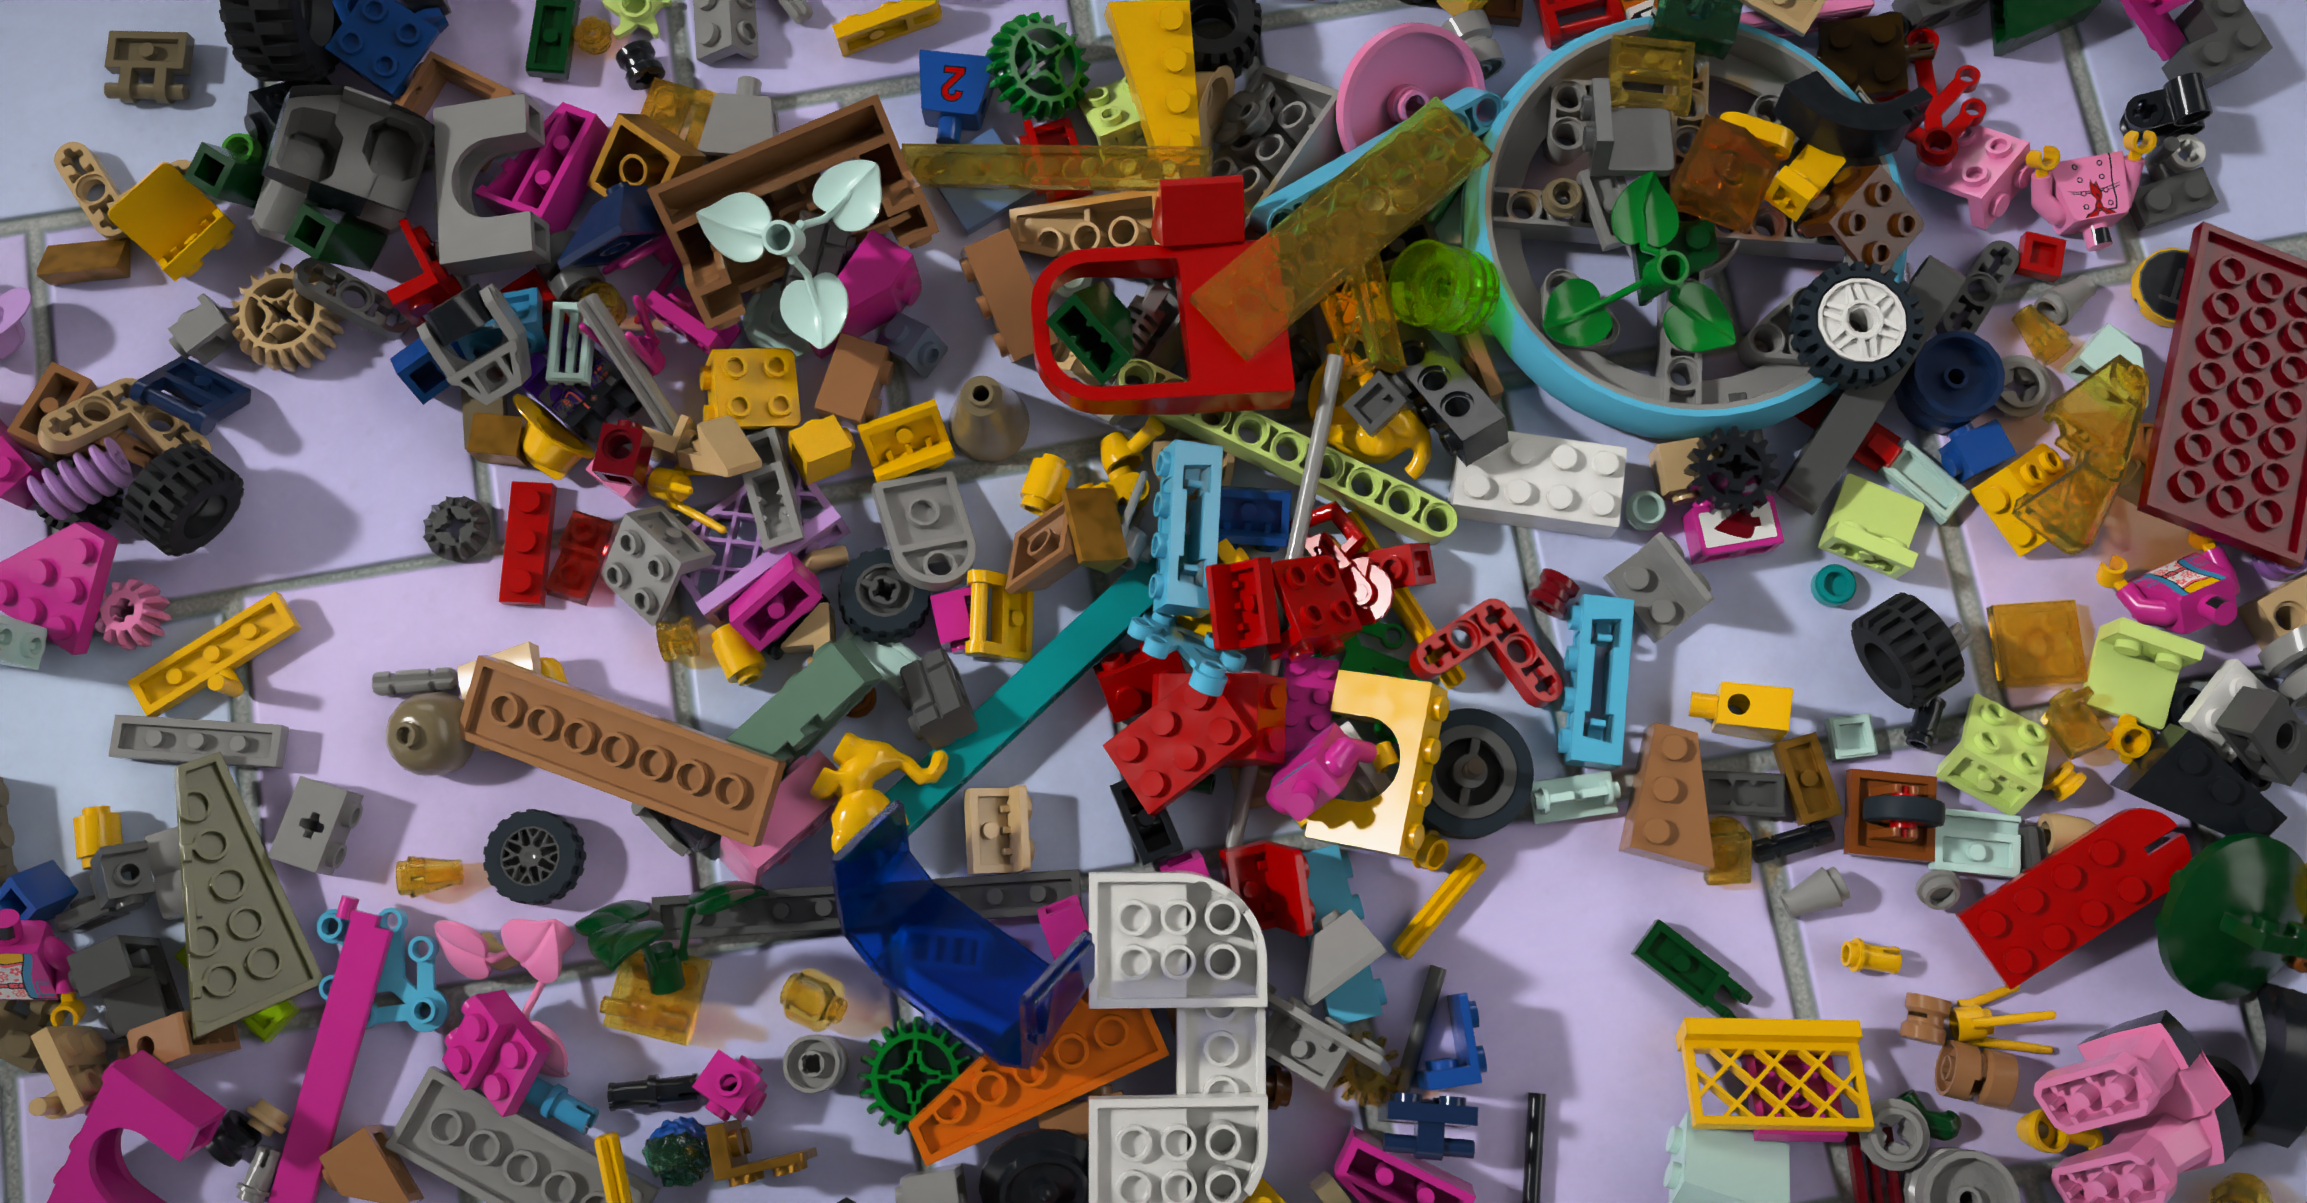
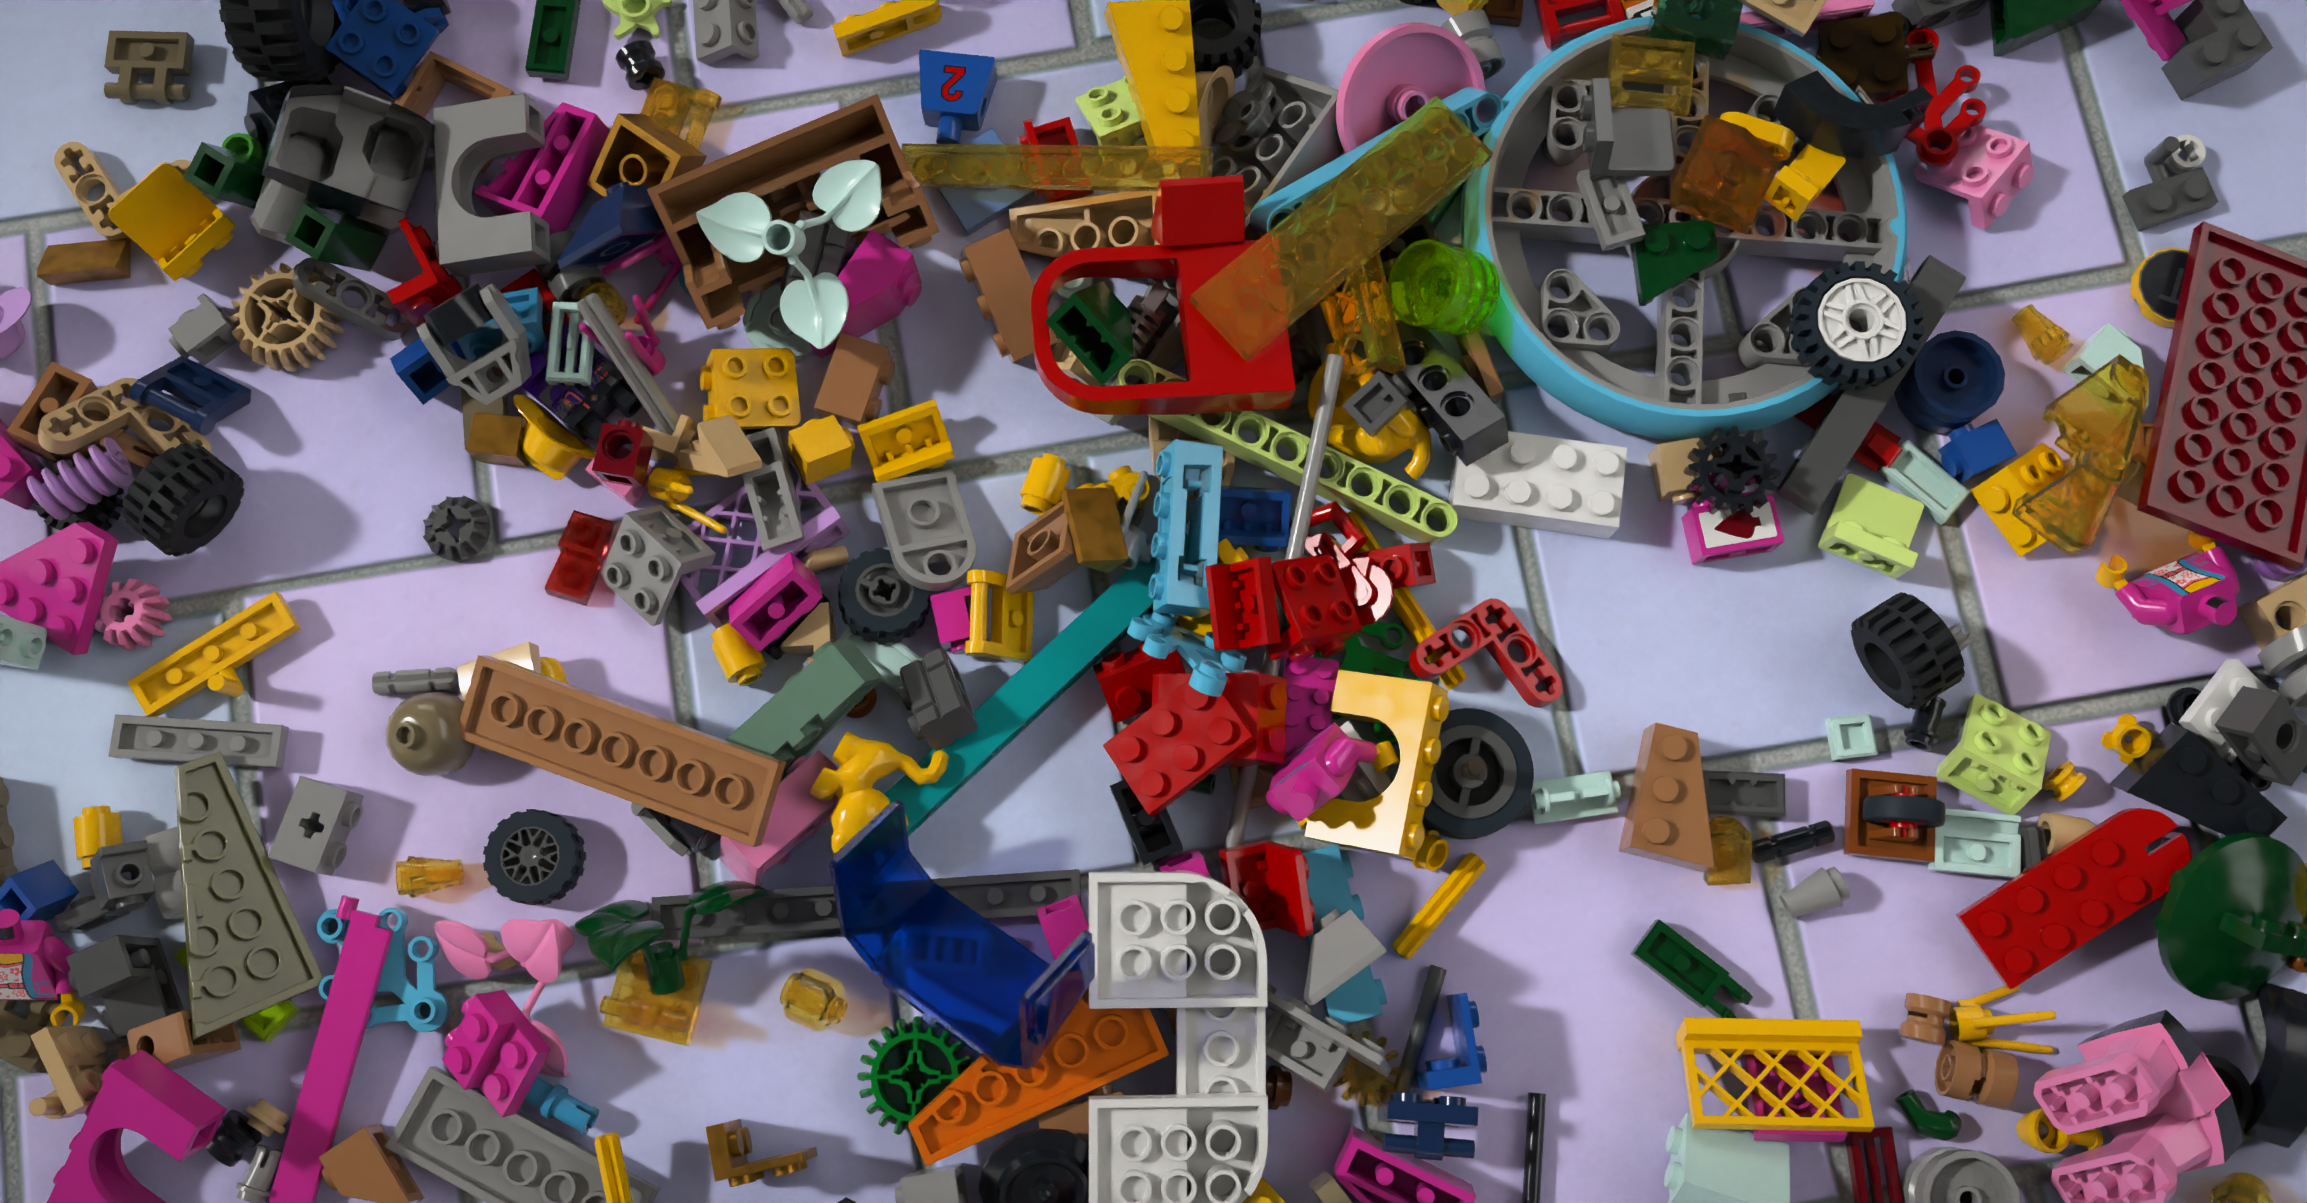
(527, 544): red plate -> none
(593, 44): clear yellow plate -> none
(652, 1092): black pin -> none
(678, 638): clear yellow wheel -> none
(678, 1152): clear green piece -> none
(682, 316): dark pink bracket -> none
(721, 1077): dark pink brick -> none
(738, 120): light grey torso -> none
(815, 1063): light grey wheel -> none
(913, 344): sand blue bracket -> none
(988, 420): dark tan cone -> none
(998, 830): tan bracket -> none
(1058, 79): green gear -> none
(1119, 450): yellow bar -> none
(1553, 593): dark red wheel -> none
(1567, 188): dark tan plate -> none
(1602, 614): medium azure brick -> none
(1645, 510): light aqua plate -> none
(1649, 218): green plant -> none
(1661, 585): light grey bracket -> none
(1763, 710): yellow torso -> none
(1807, 779): pearl gold plate -> none
(1833, 585): teal tile -> none
(1865, 216): reddish brown bracket -> none
(1866, 956): yellow pin -> none
(1911, 1128): light grey gear -> none
(1939, 889): light grey plate -> none
(1992, 283): dark grey beam -> none
(2027, 373): light grey gear -> none
(2036, 644): clear yellow plate -> none
(2040, 256): red plate -> none
(2066, 299): light grey cone -> none
(2074, 723): clear yellow bracket -> none
(2088, 191): bright pink torso -> none
(2137, 670): yellowish green bracket -> none
(2171, 110): black piece -> none

